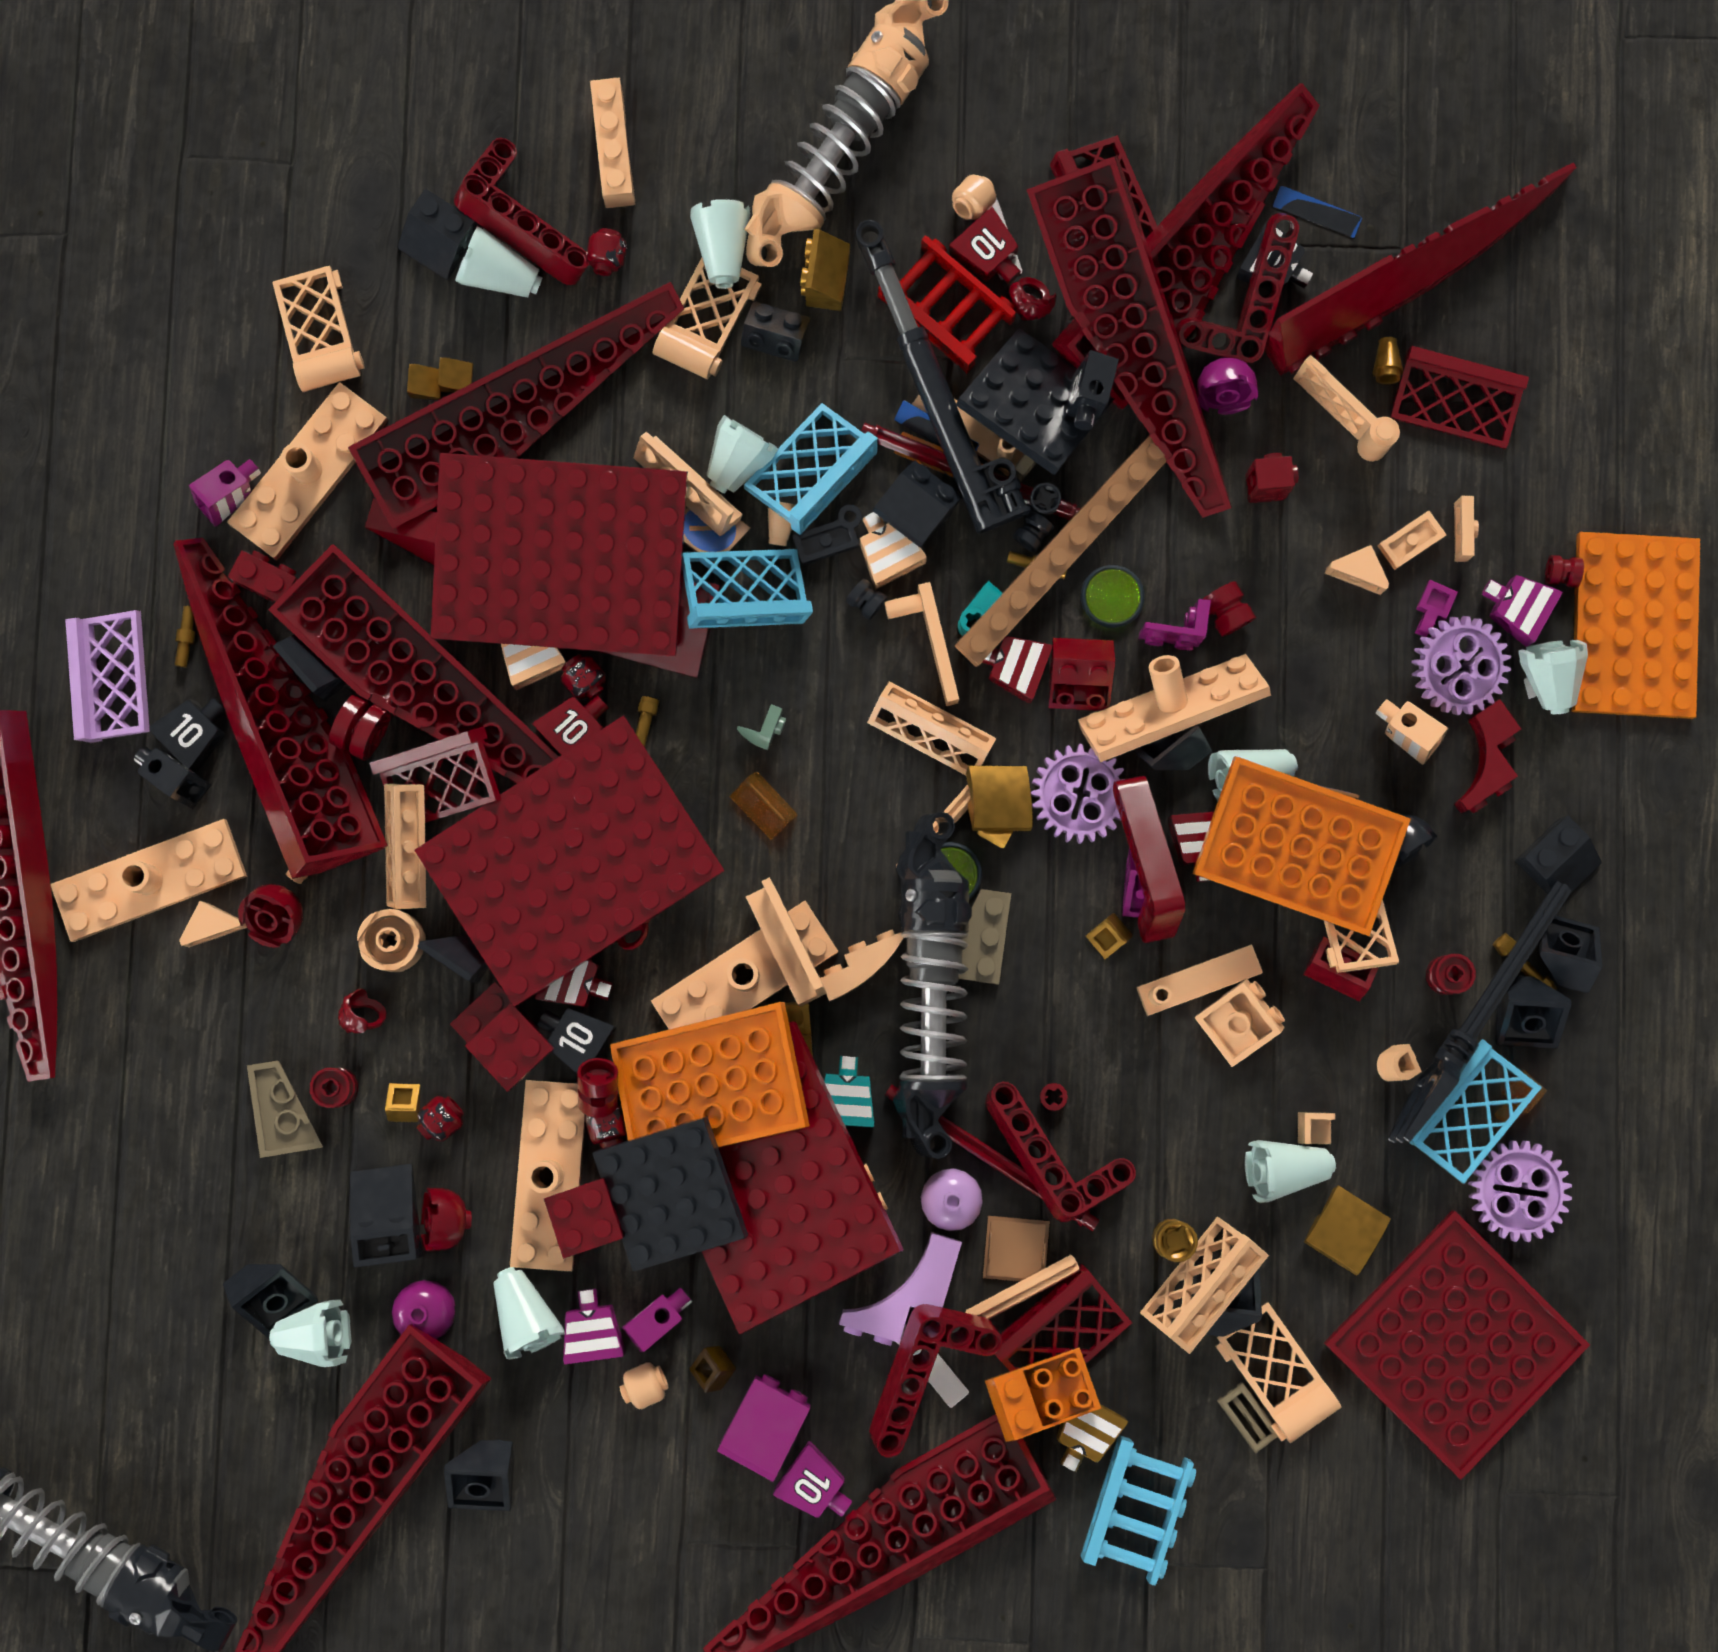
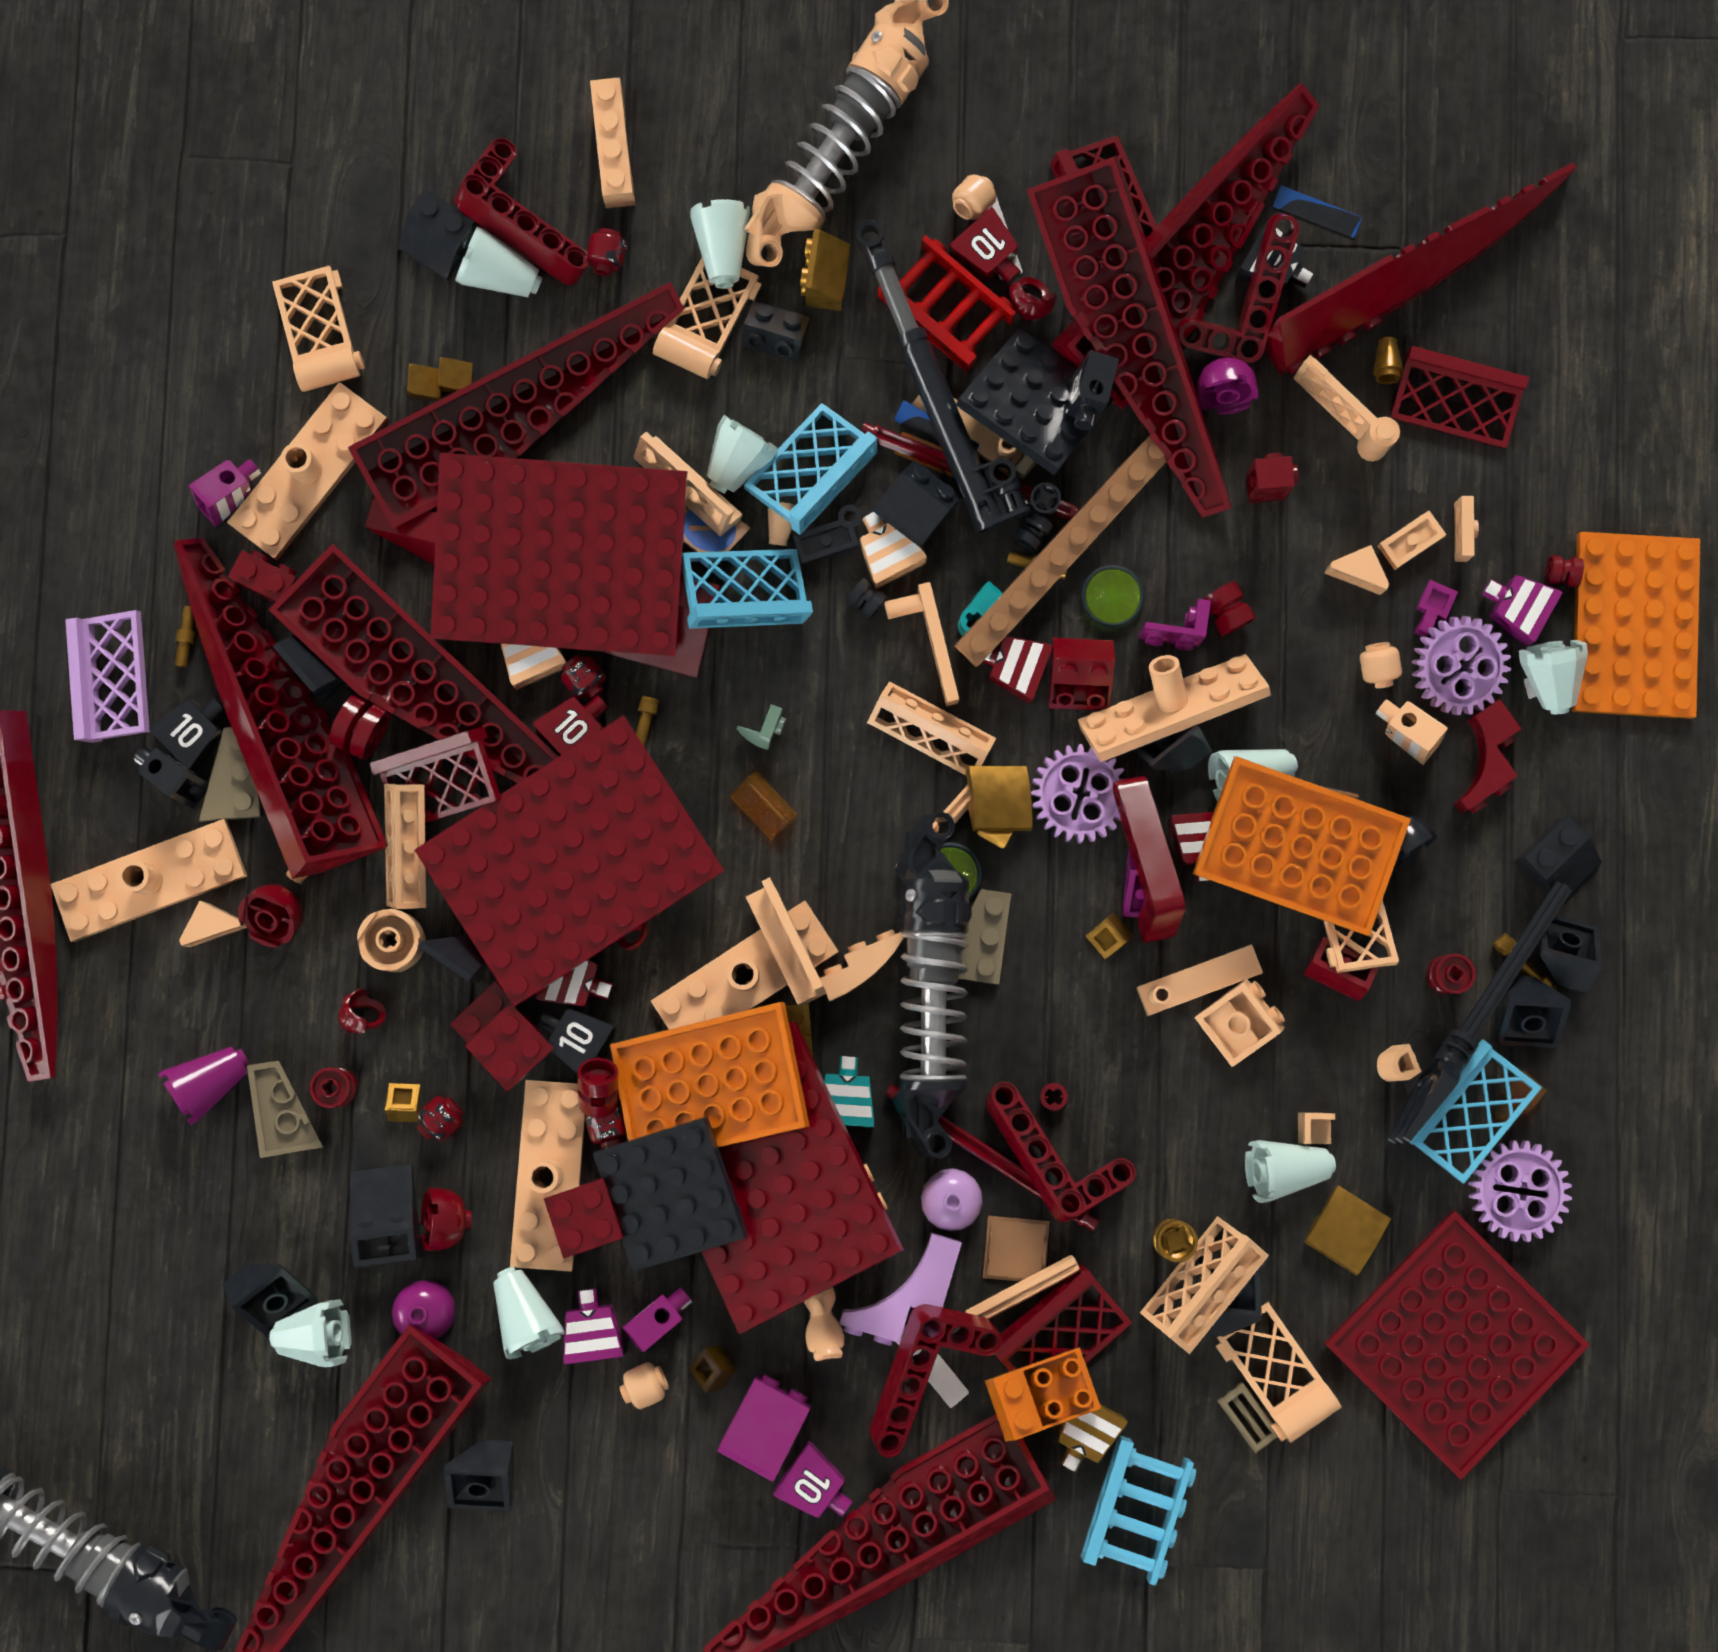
(204, 1081): none -> magenta cone
(231, 787): none -> dark tan wing
(823, 1330): none -> light nougat animal
(1380, 664): none -> light nougat head

